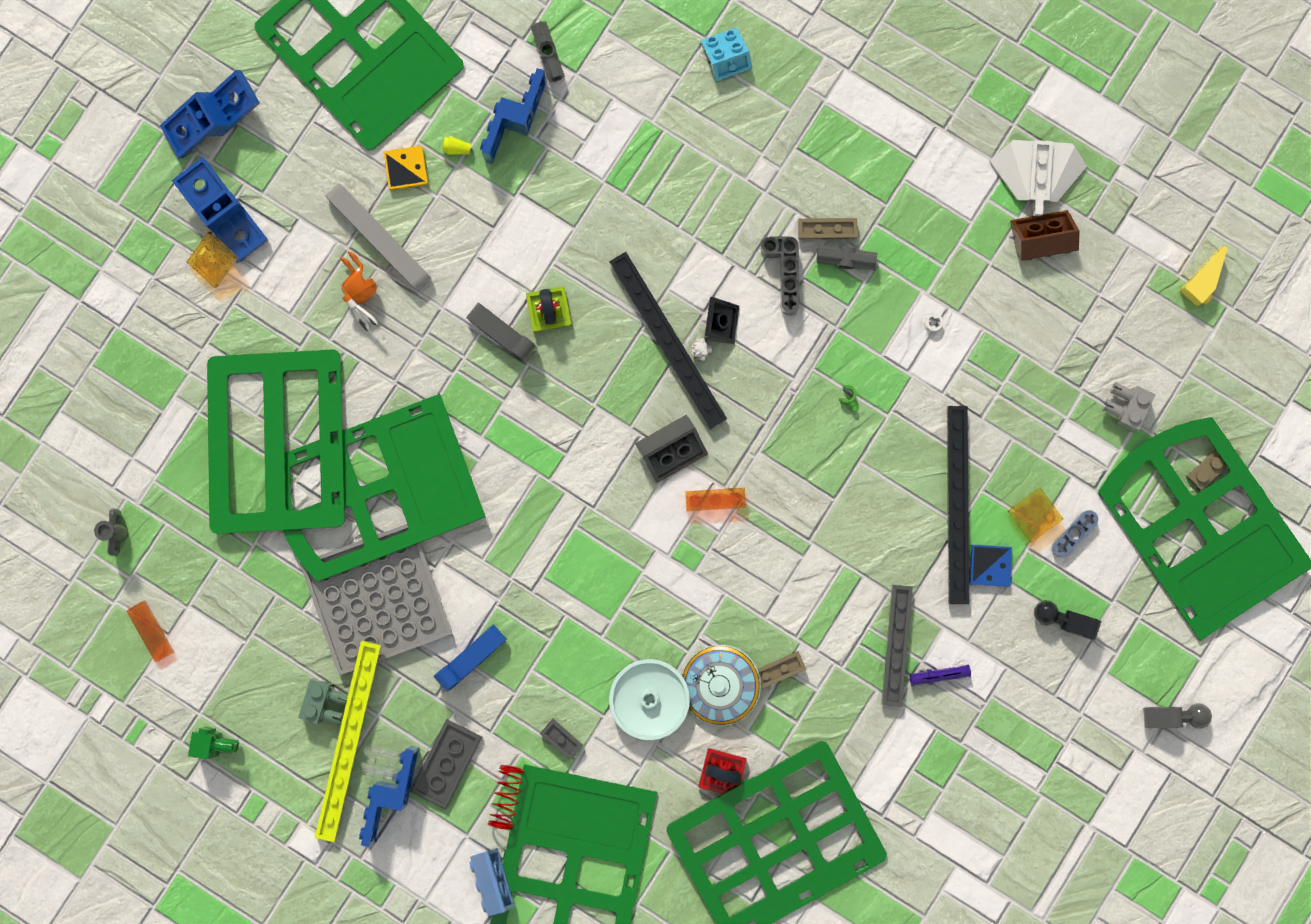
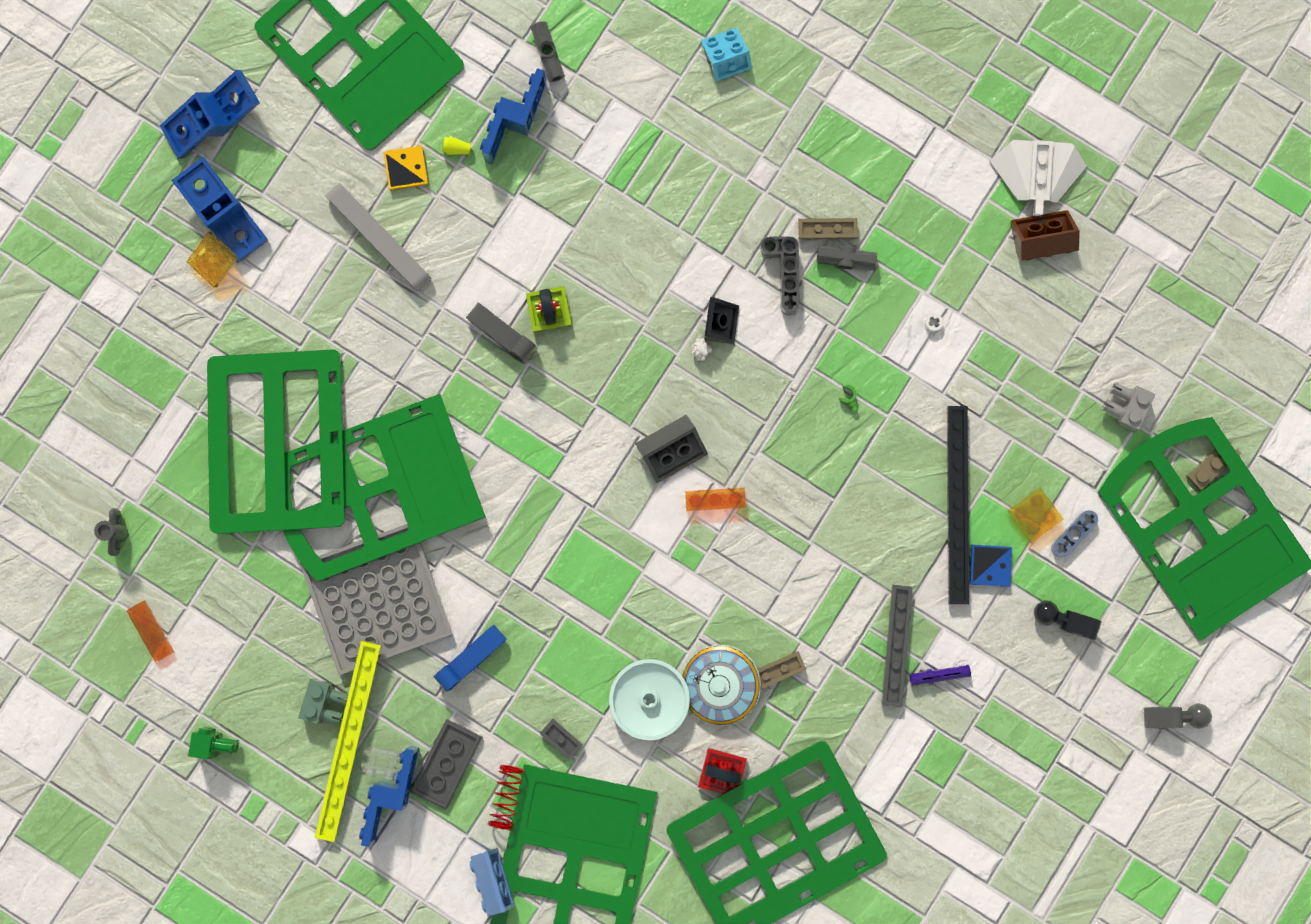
(358, 291): orange hair -> none
(668, 340): black plate -> none
(1205, 280): light yellow slope -> none

